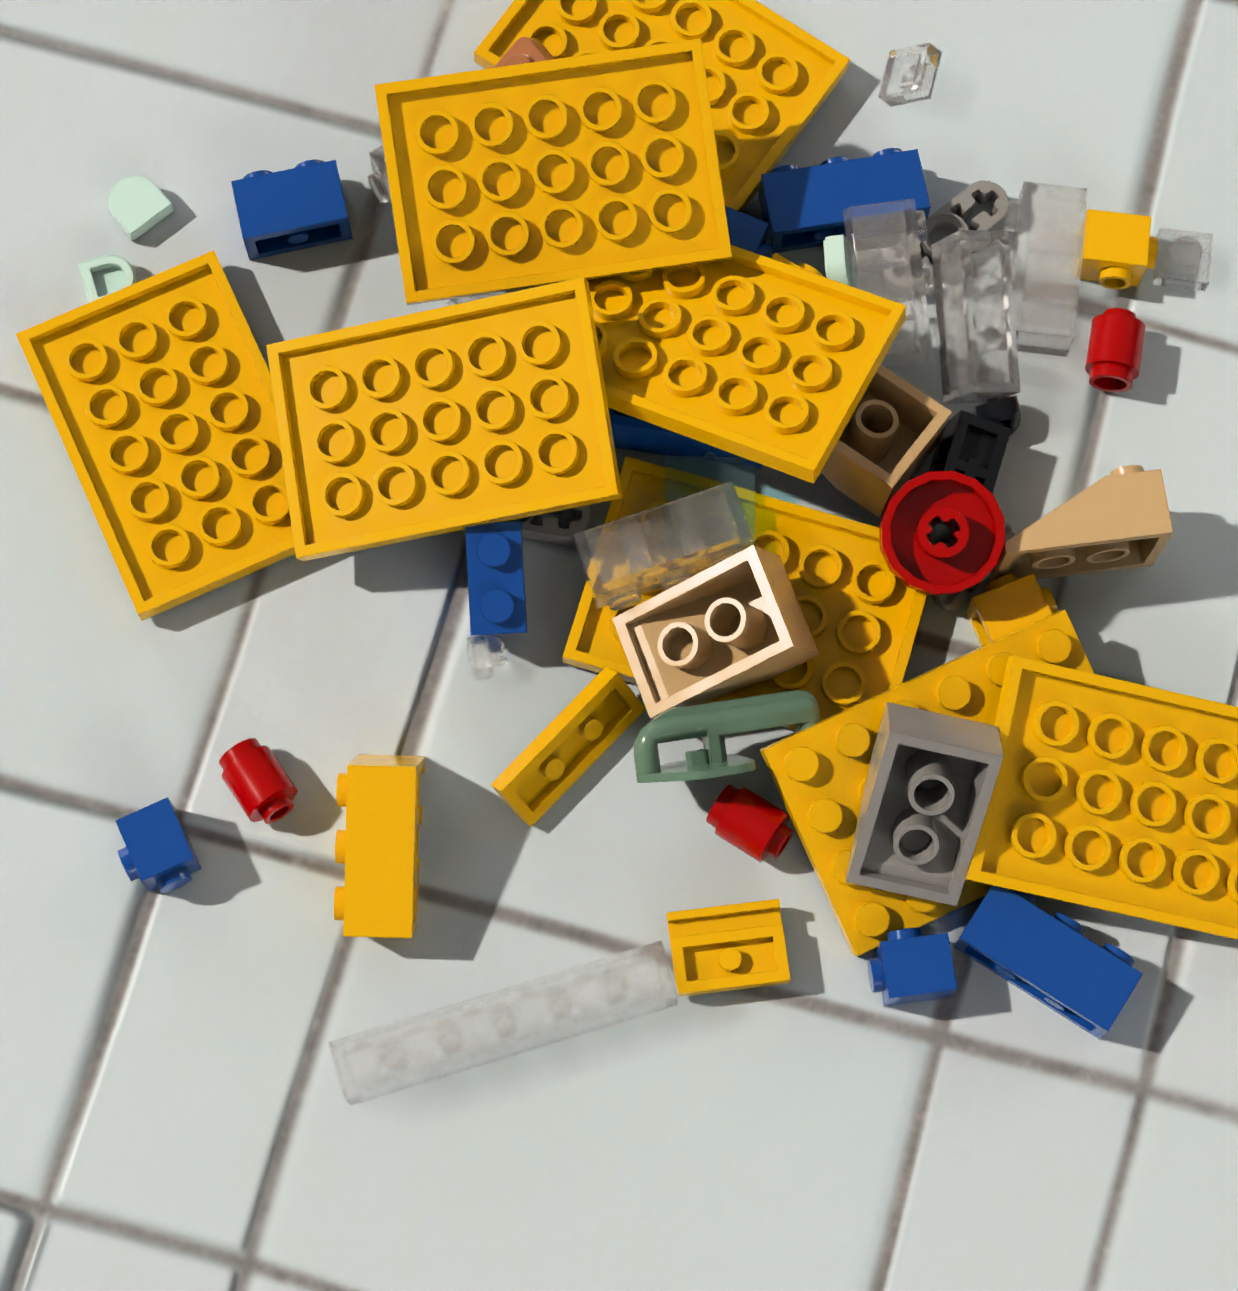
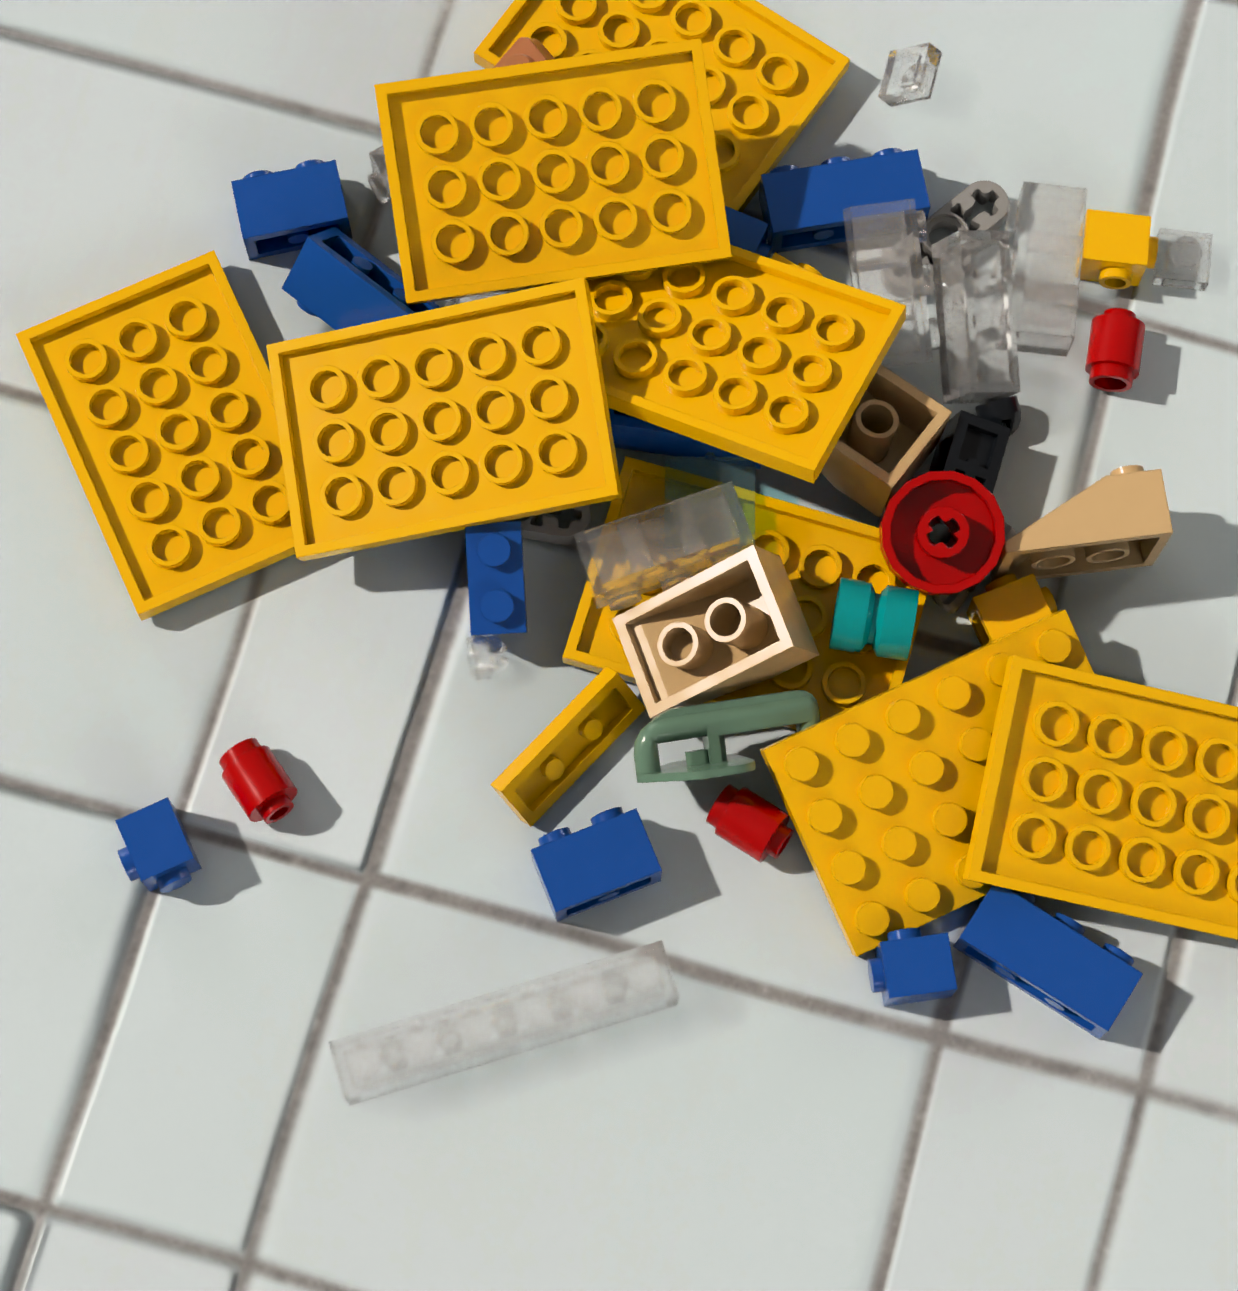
(106, 275): light aqua tile -> none
(137, 205): light aqua tile -> none
(346, 283): none -> blue brick
(379, 846): yellow wedge -> none
(595, 862): none -> blue brick
(728, 947): yellow plate -> none
(837, 259): light aqua tile -> none
(874, 619): none -> teal wheel
(924, 803): light grey slope -> none

